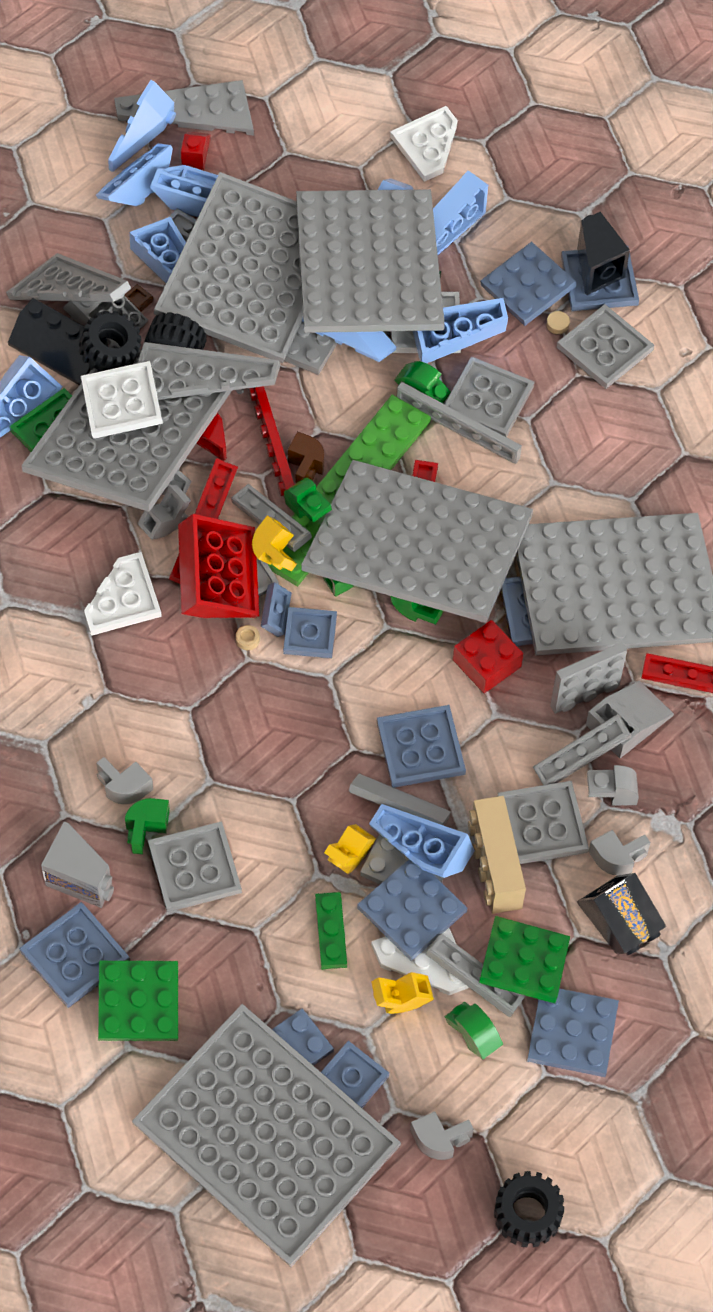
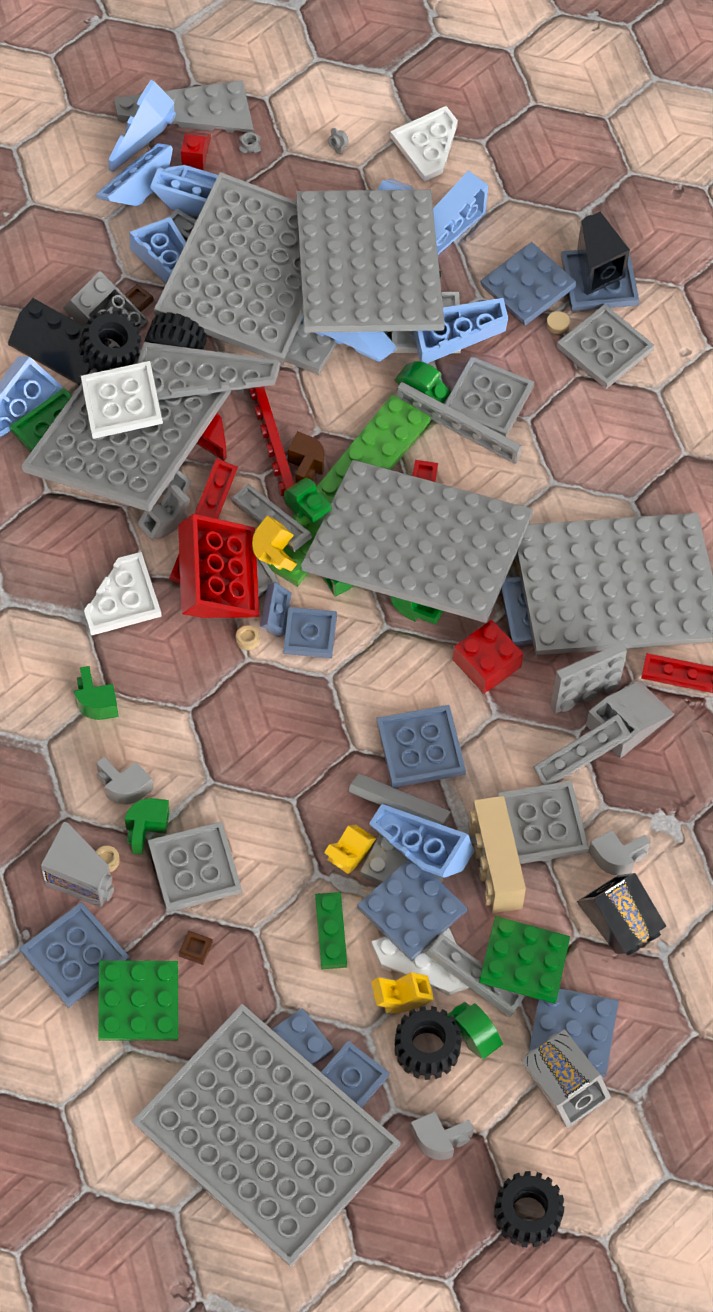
(69, 281): light grey wing -> none
(92, 701): none -> green brick
(110, 856): none -> tan tile
(195, 947): none -> reddish brown tile
(249, 143): none -> light grey plate
(338, 140): none -> light grey plate
(427, 1022): none -> black tyre
(566, 1078): none -> light grey slope
(616, 783): light grey brick -> none

